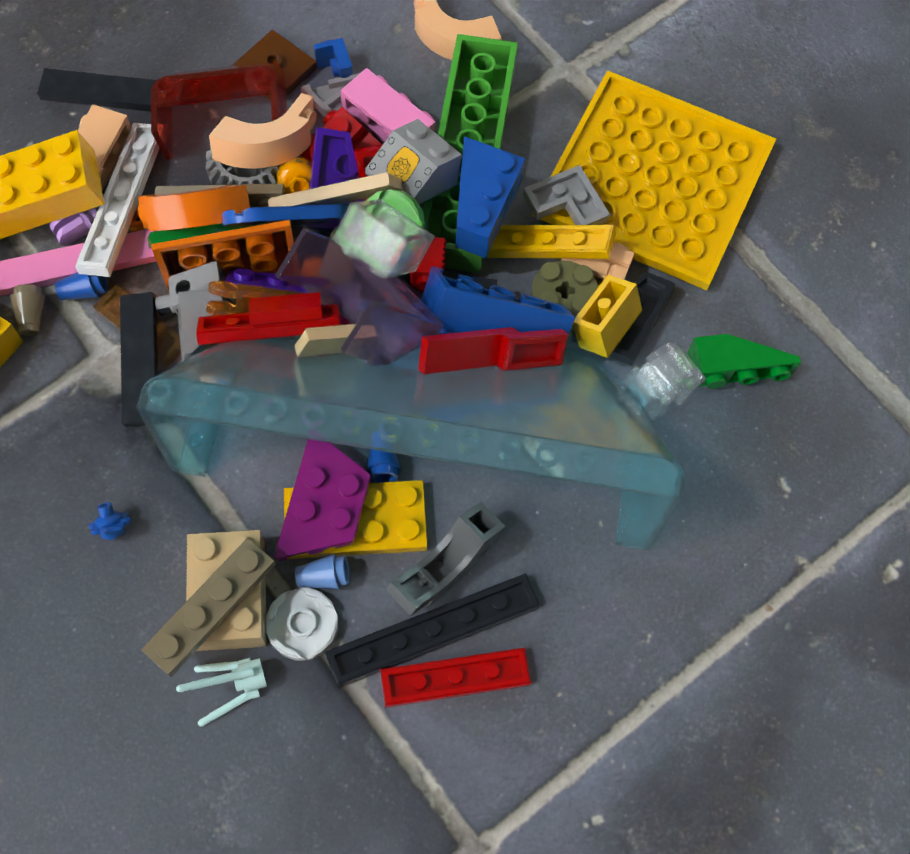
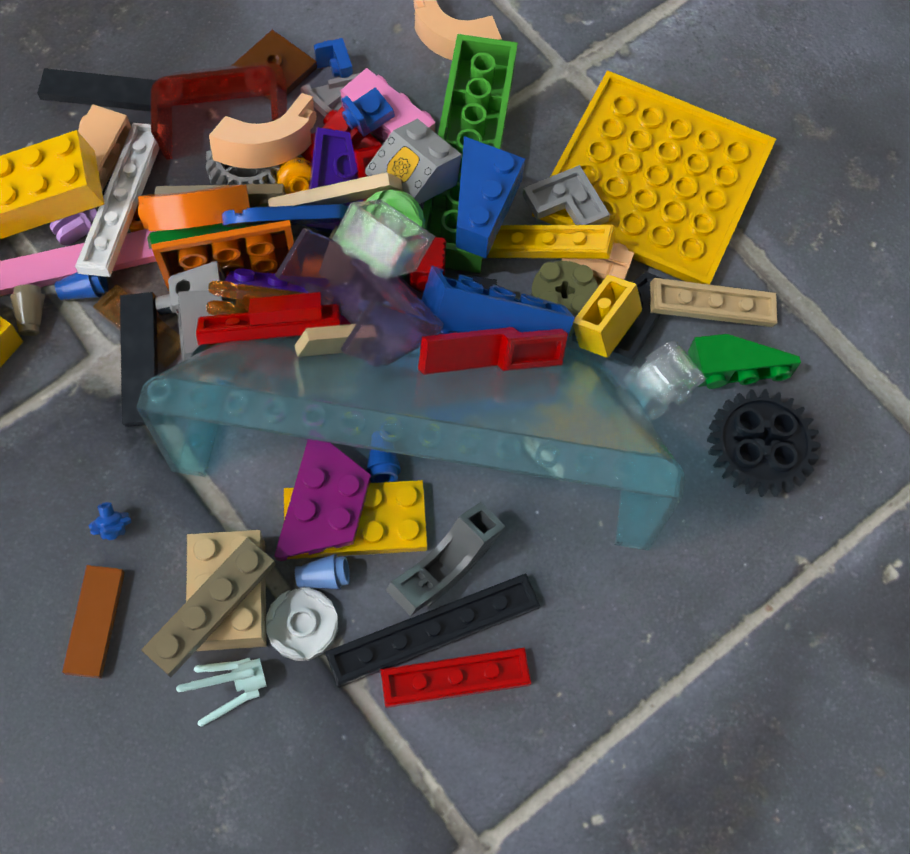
(93, 622): none -> dark orange tile
(367, 112): none -> blue bracket
(713, 302): none -> tan tile
(763, 443): none -> black gear

